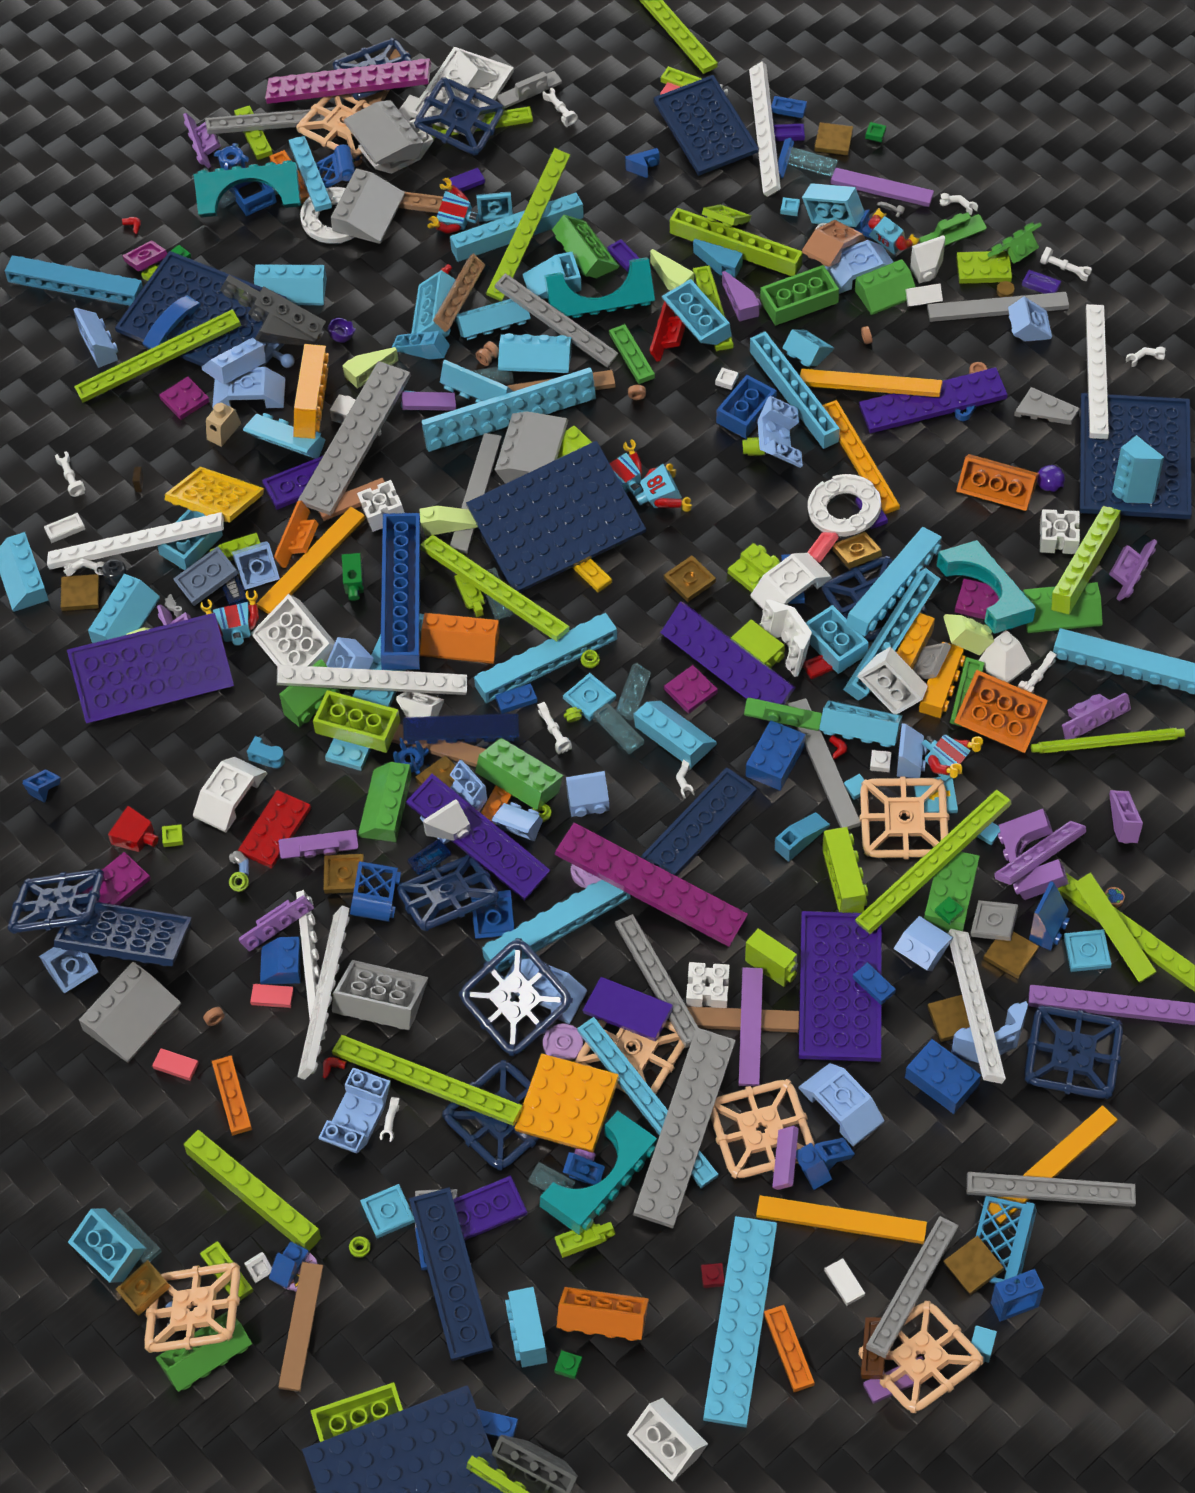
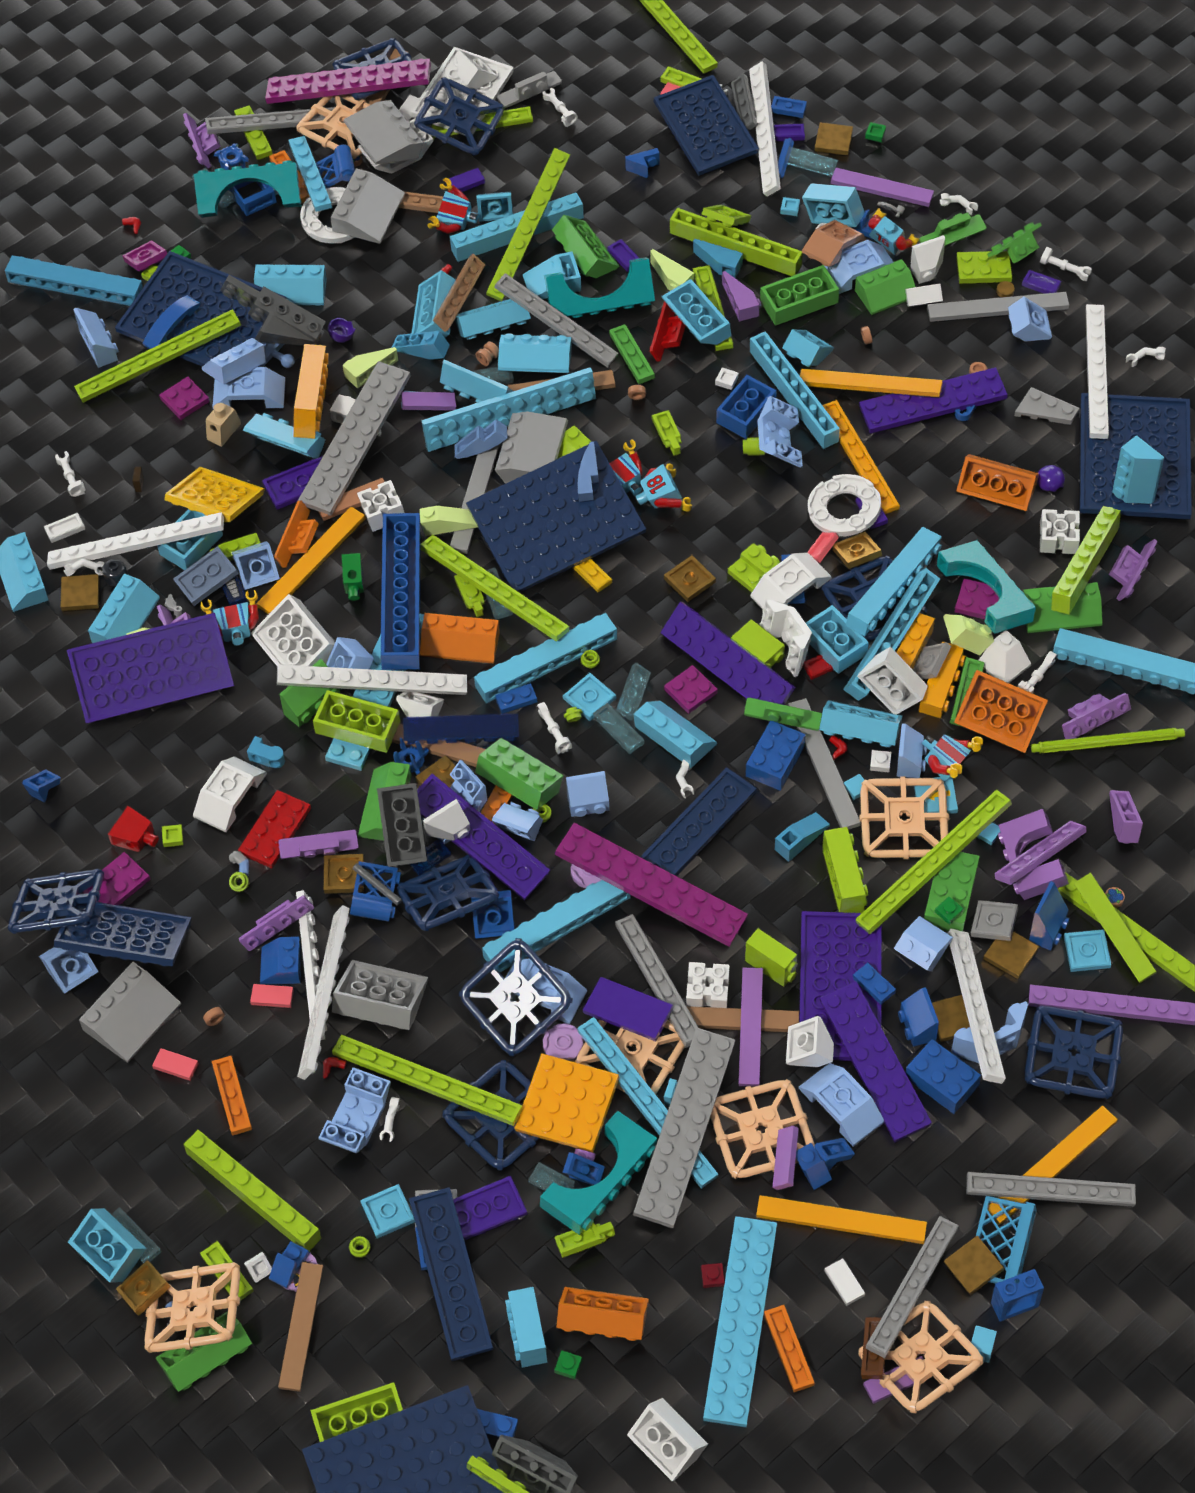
(377, 884): none -> dark grey bar
(402, 824): none -> dark grey brick
(481, 440): none -> medium blue slope
(587, 474): none -> medium blue slope
(667, 431): none -> lime hinge
(670, 1092): none -> medium azure tile
(744, 101): none -> dark grey tile
(809, 1044): none -> white slope
(875, 1061): none -> dark purple plate
(919, 1018): none -> blue slope

